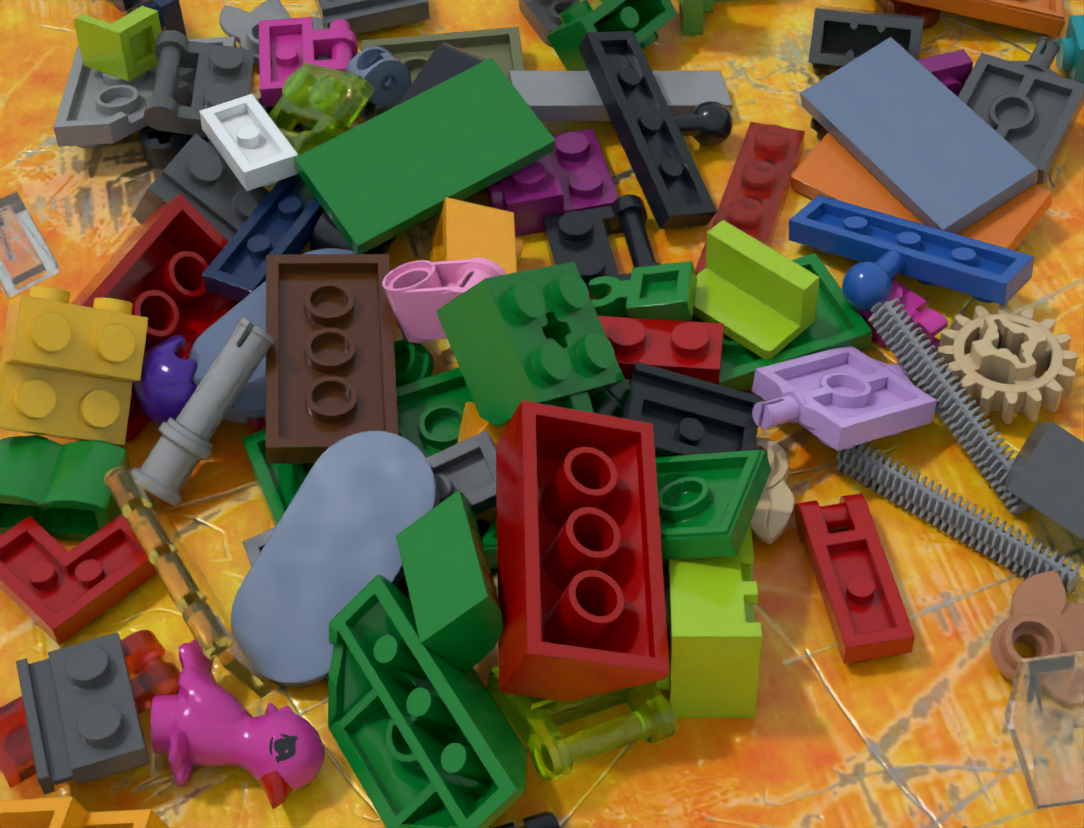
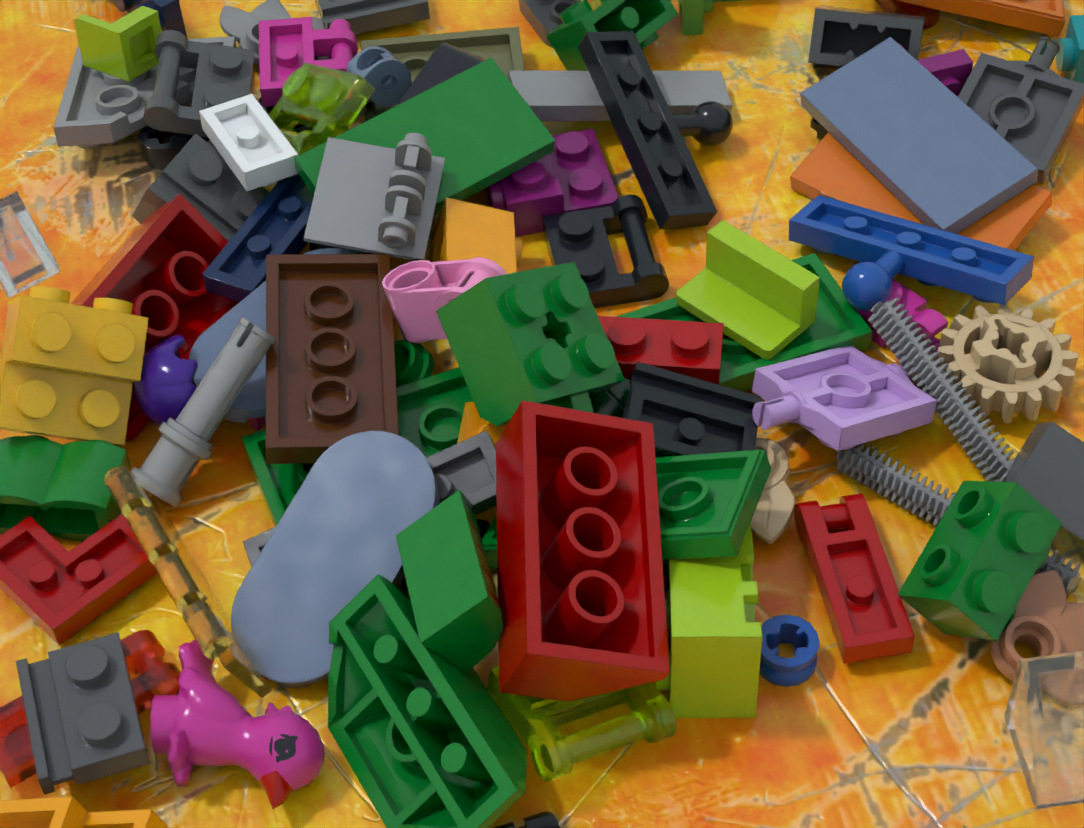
(376, 197): none -> light grey hinge
(651, 293): green plate -> none
(759, 182): clear red plate -> none
(793, 631): none -> blue bush
(980, 559): none -> green brick

